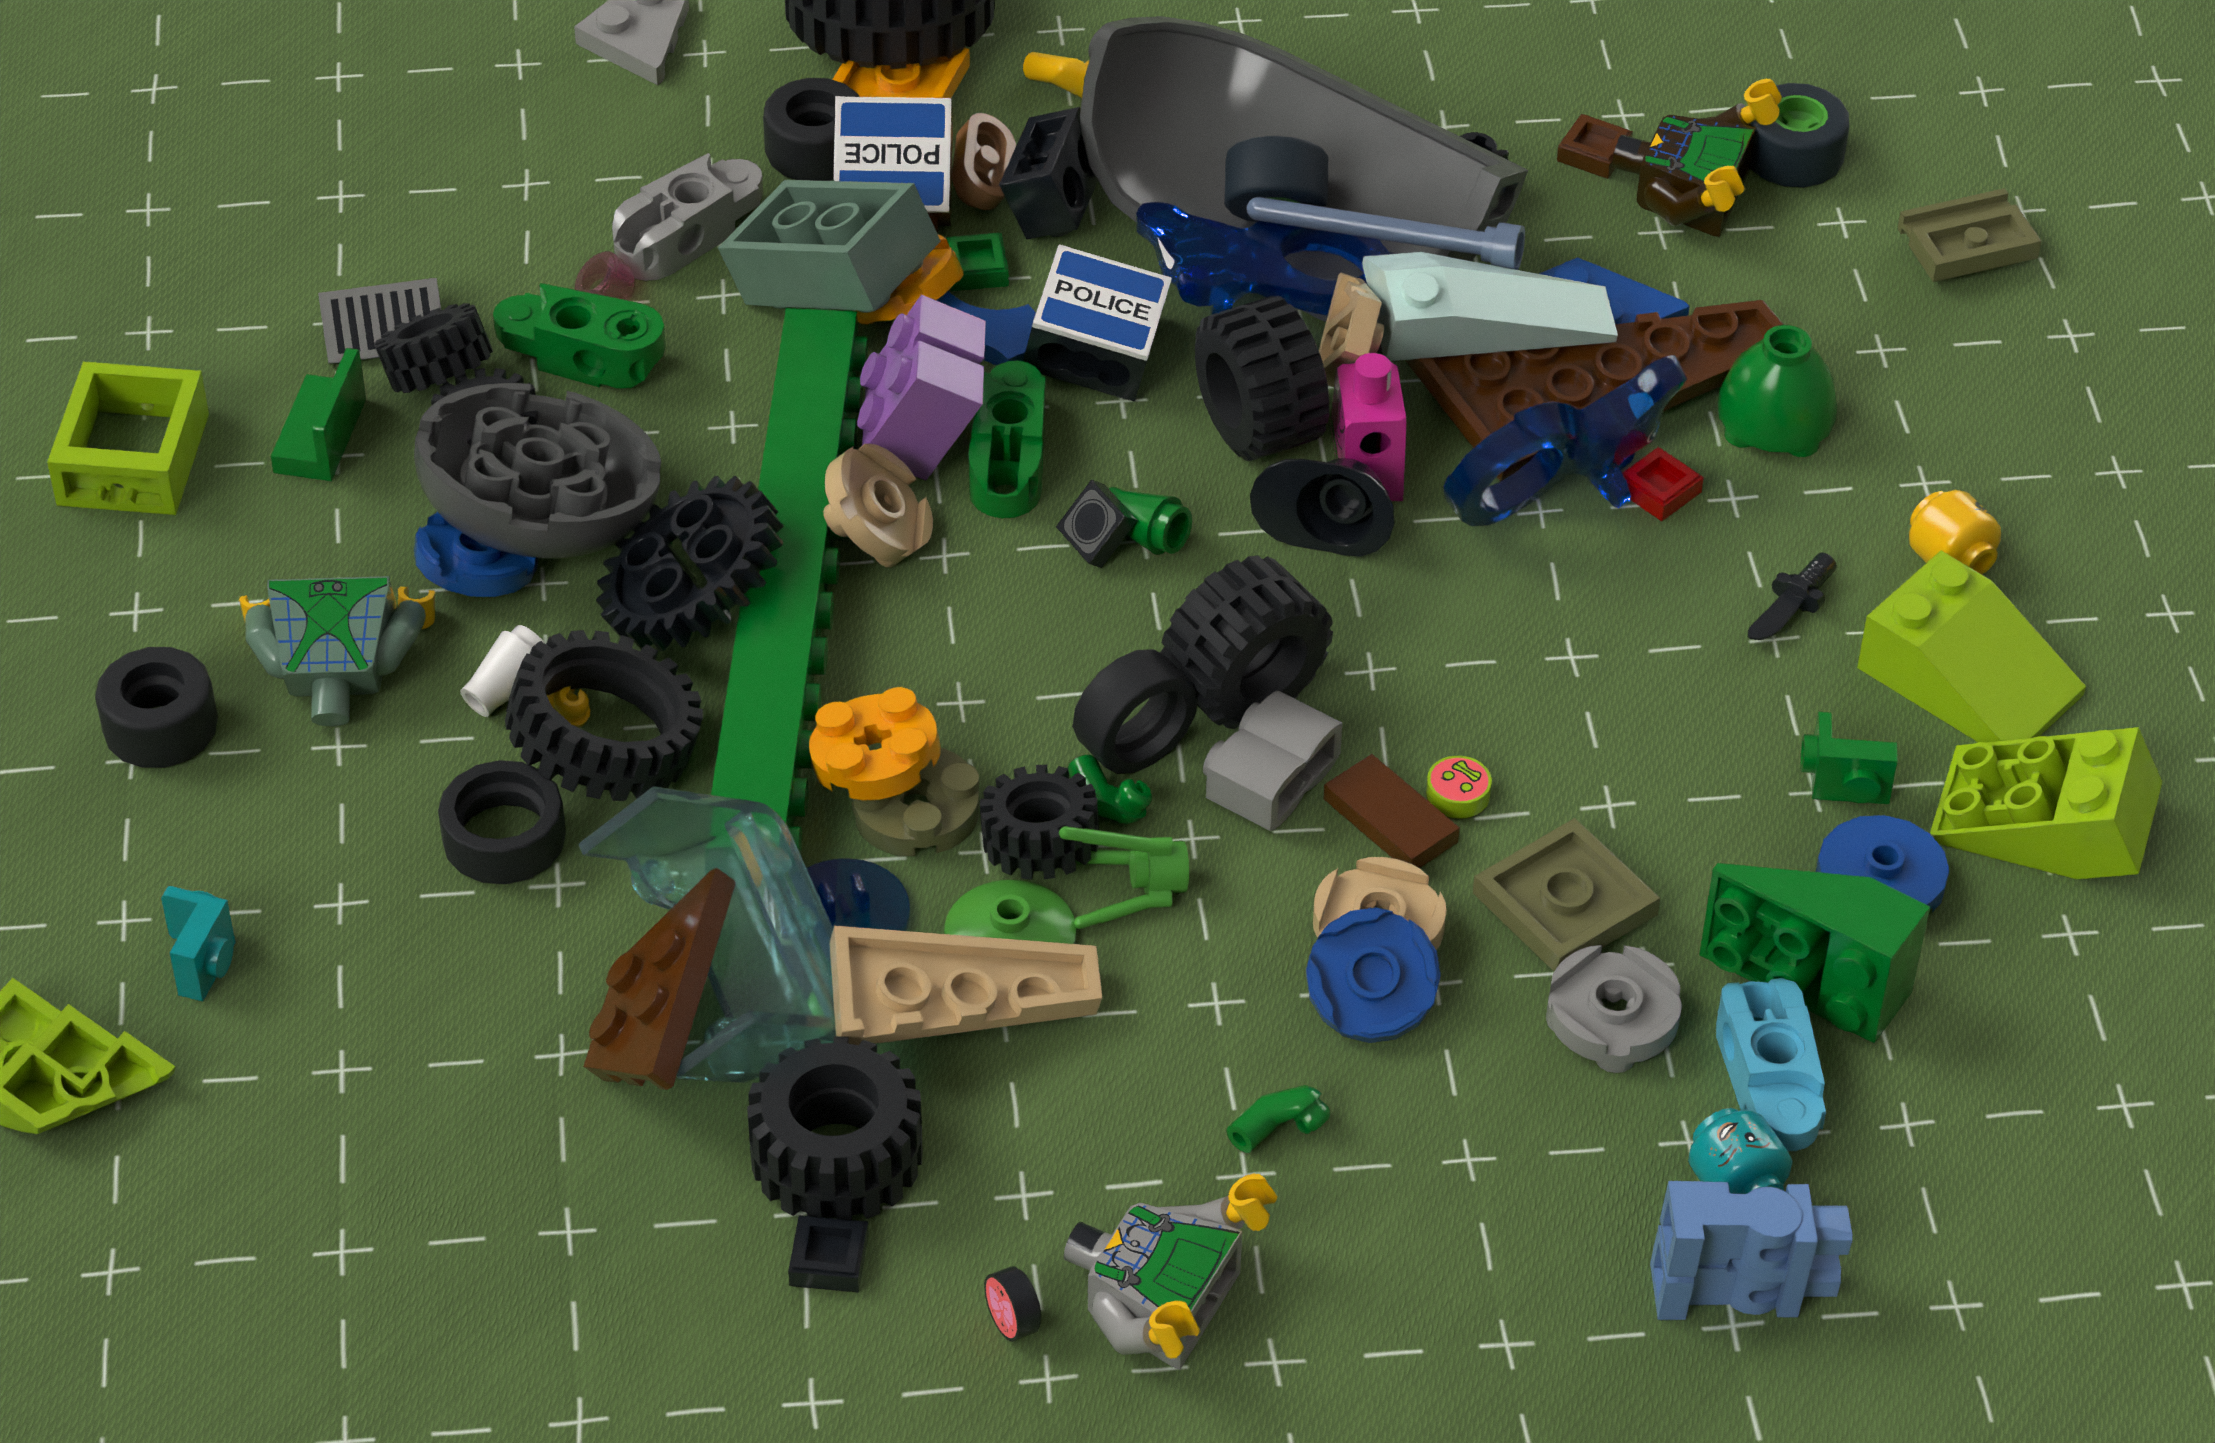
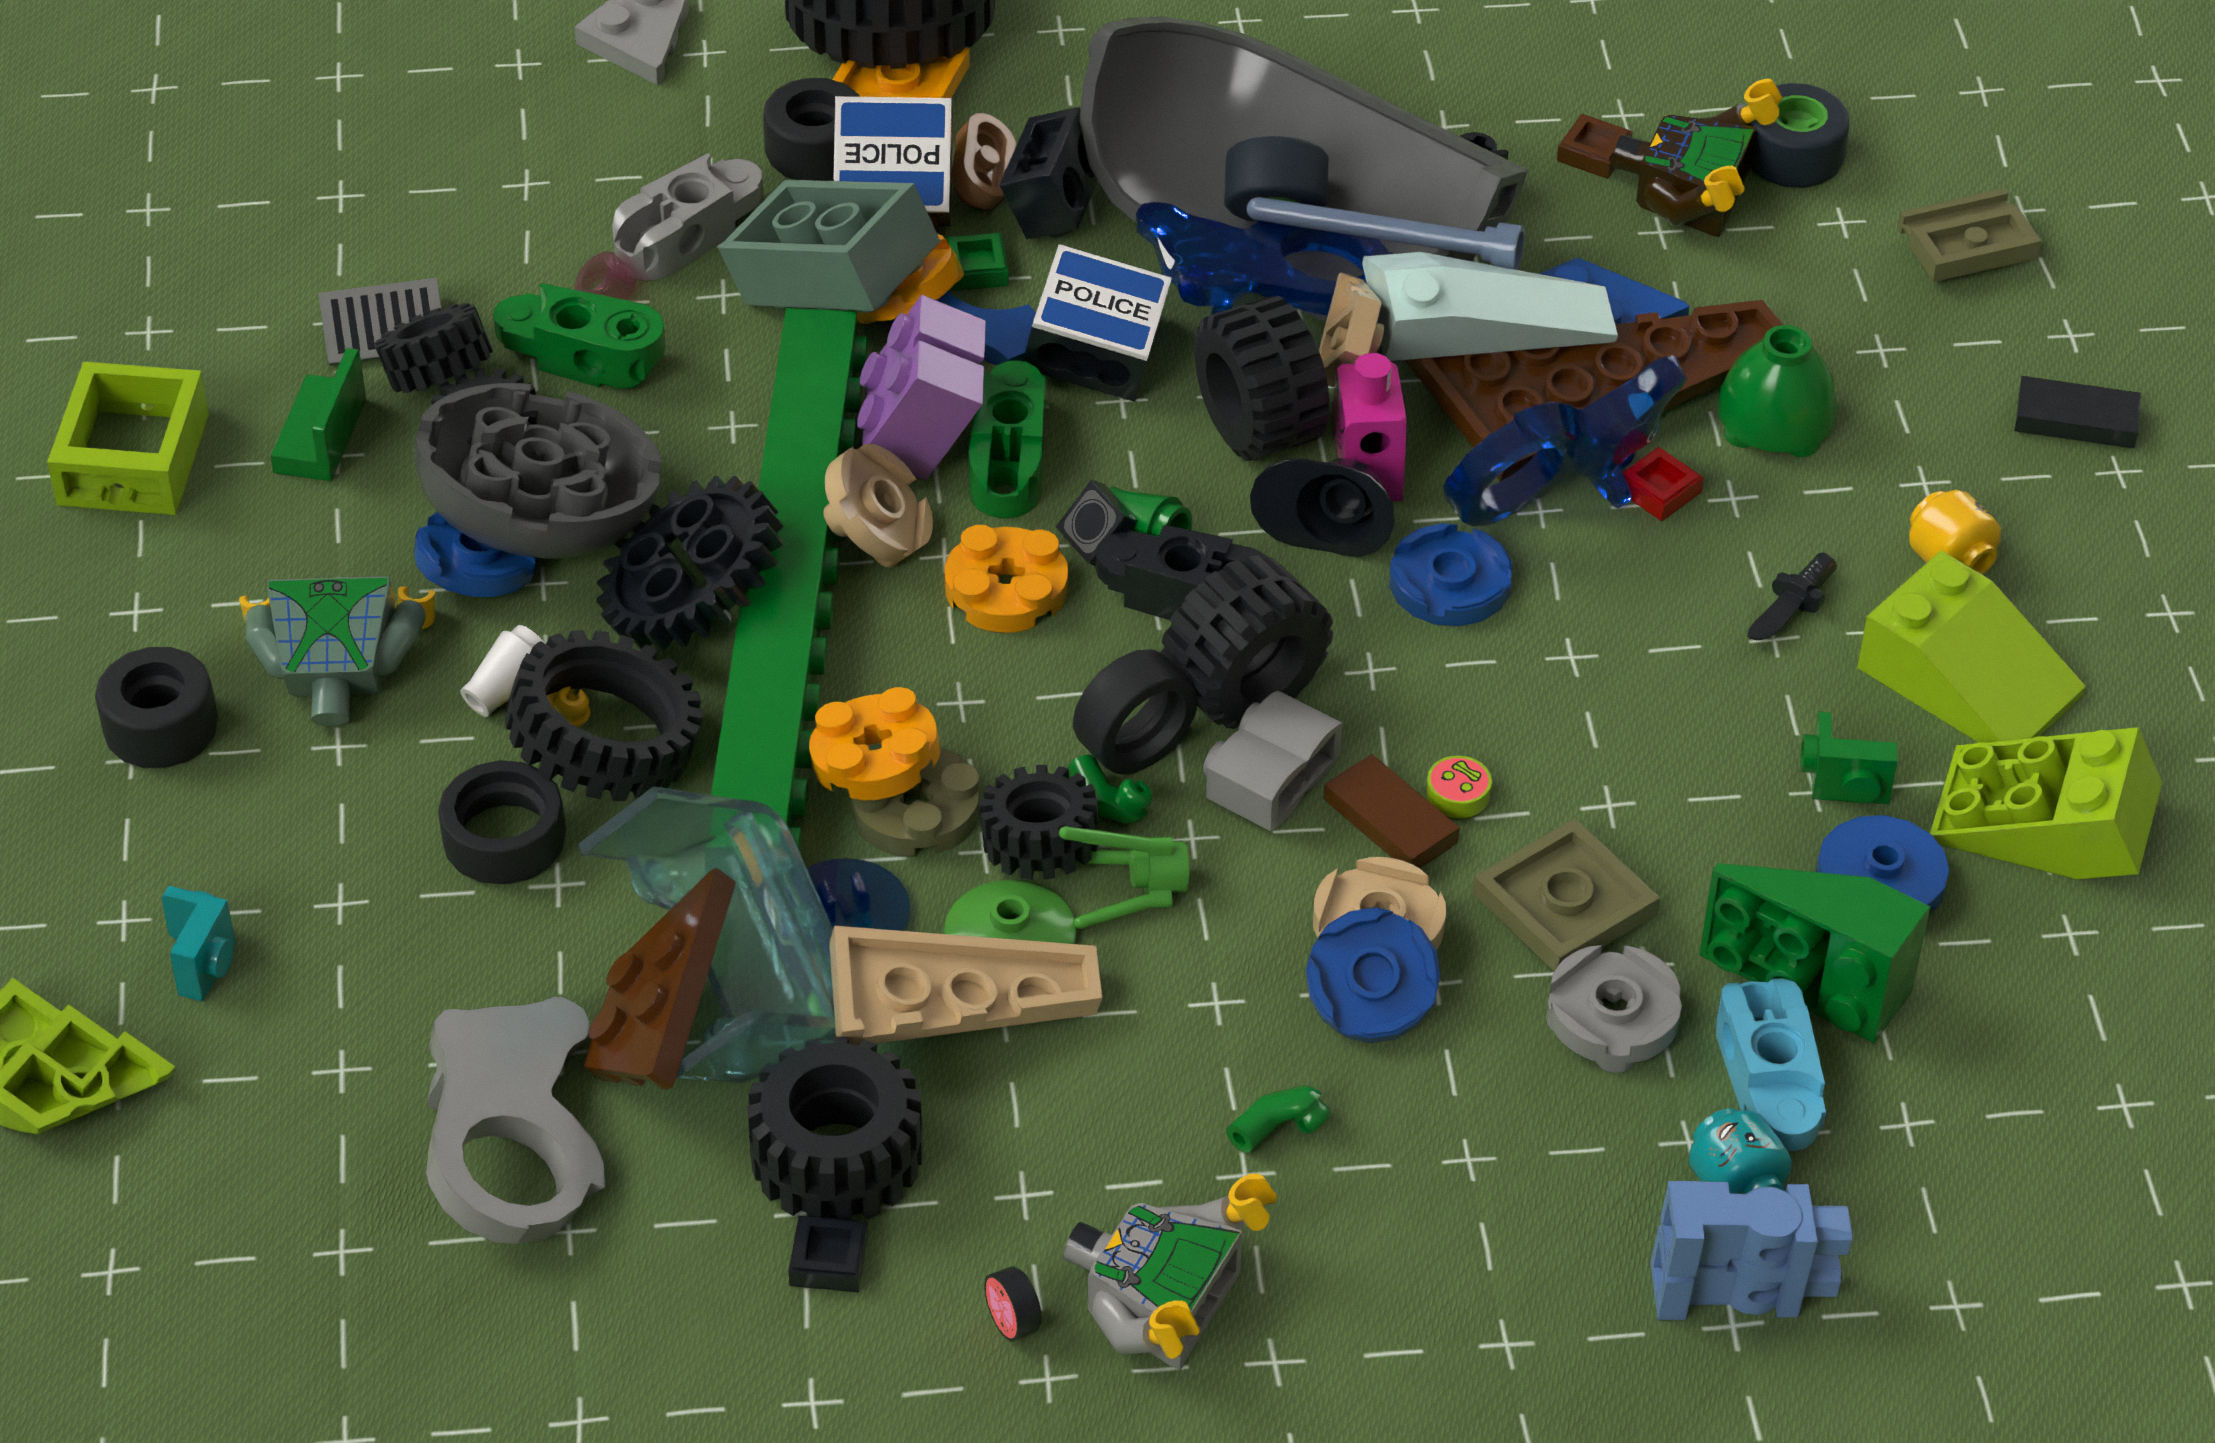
(498, 1082): none -> light grey animal
(990, 552): none -> light orange plate
(1058, 70): yellow arm -> none
(1165, 568): none -> black piece
(1450, 575): none -> blue tile
(2078, 412): none -> black tile

